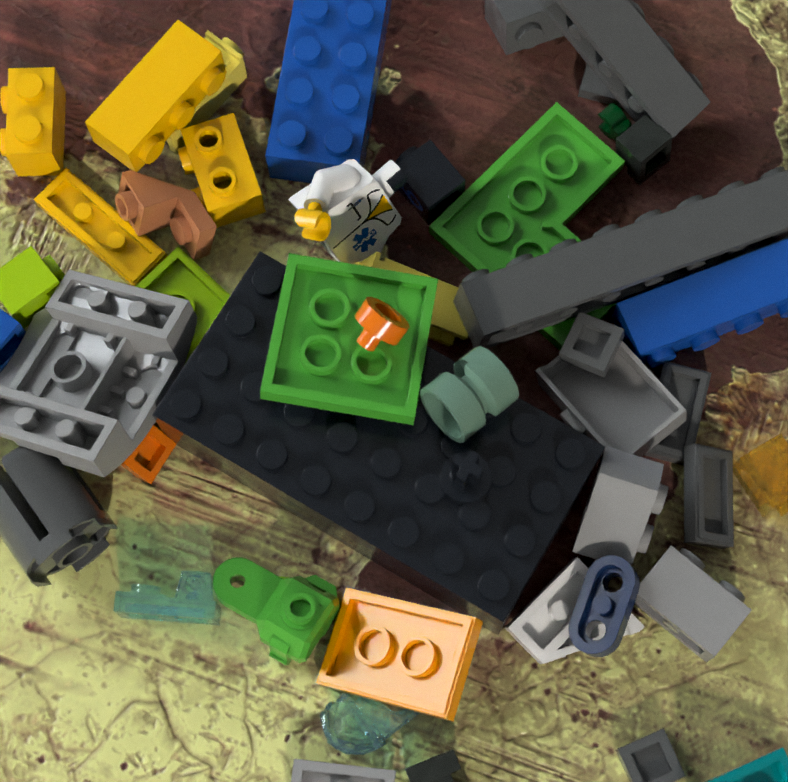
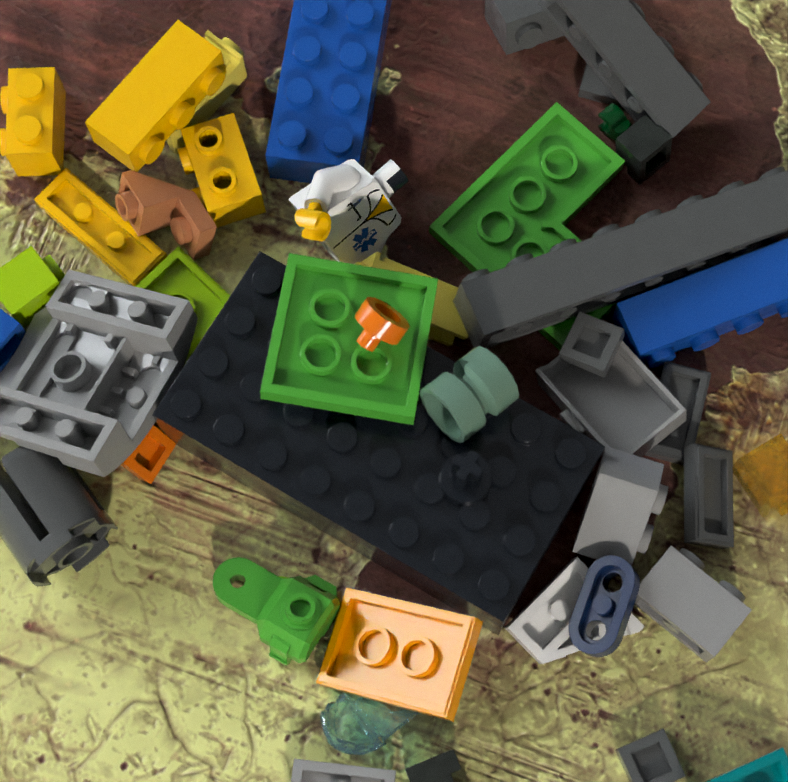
(191, 603): clear light blue hinge -> none
(432, 180): black brick -> none

